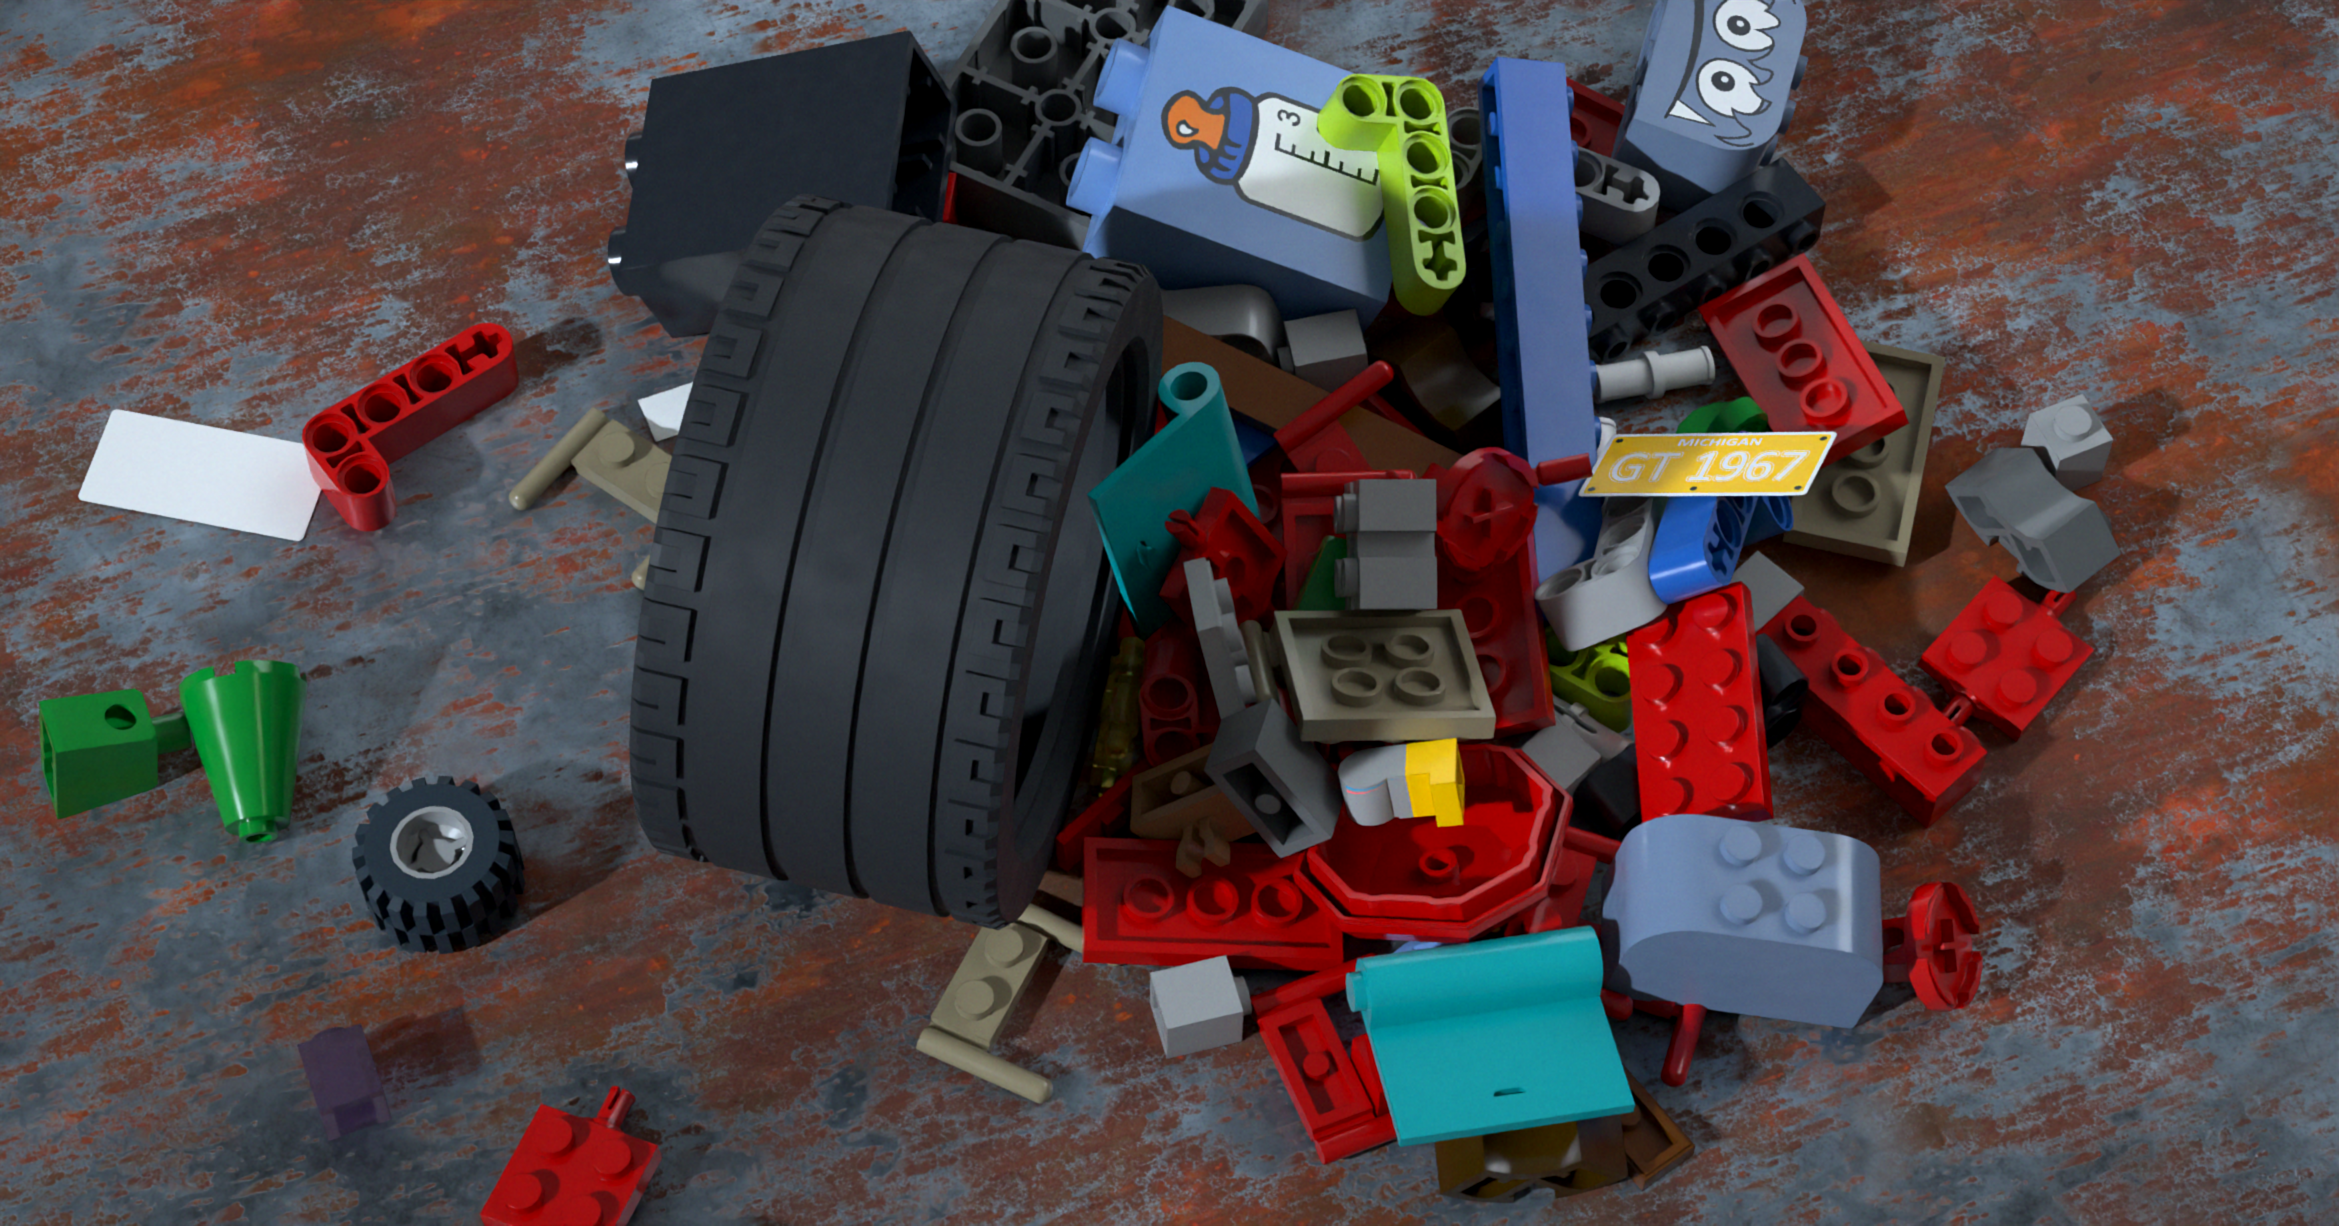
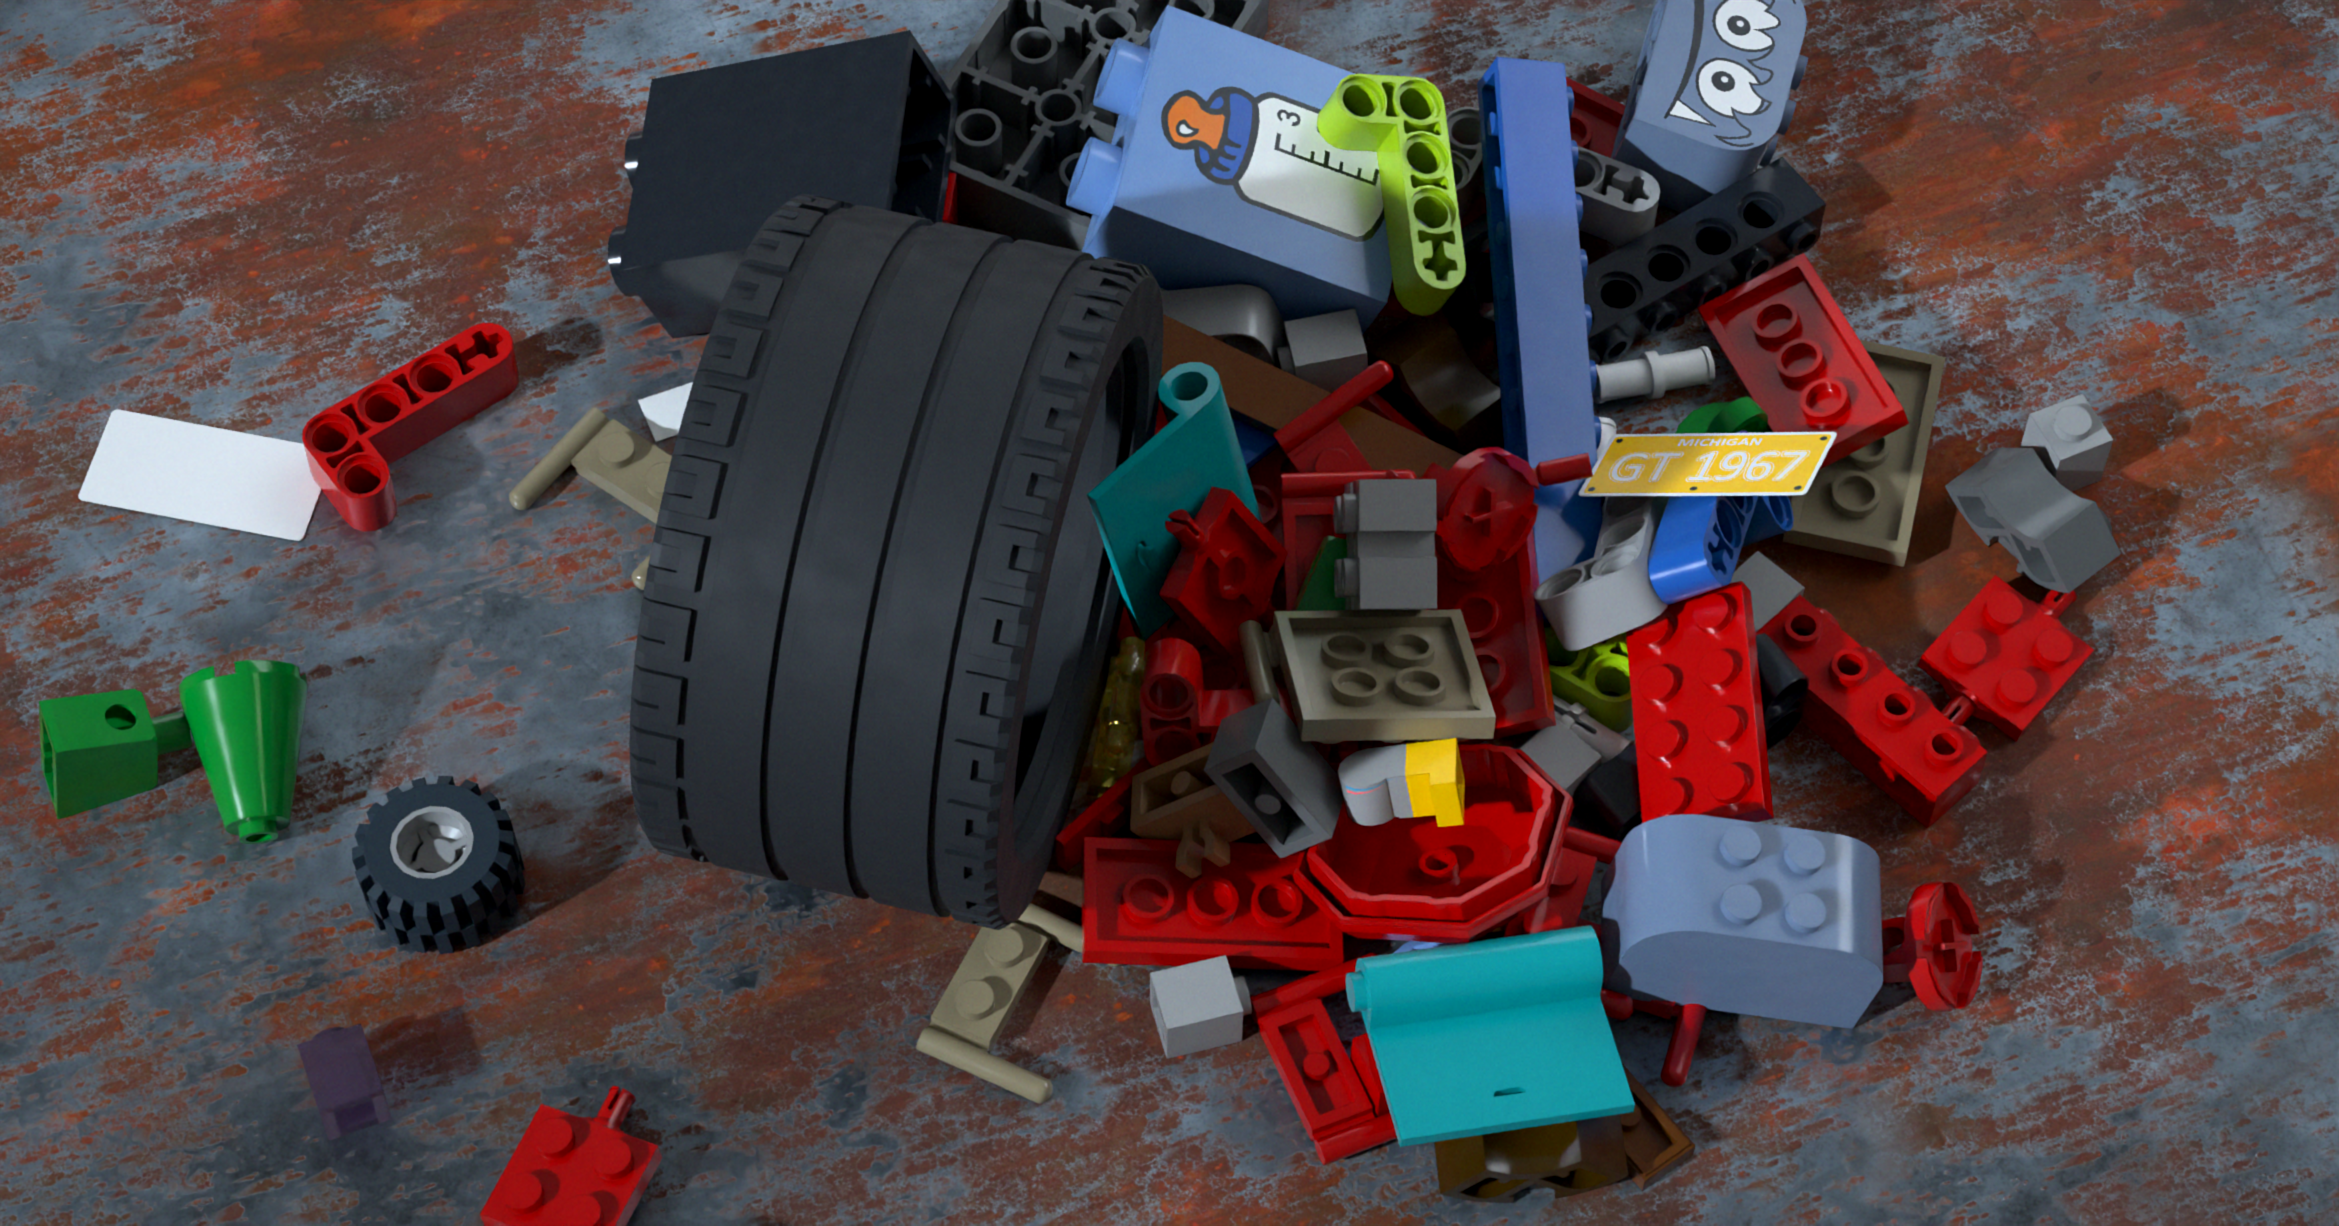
(1220, 638): light grey tile -> none

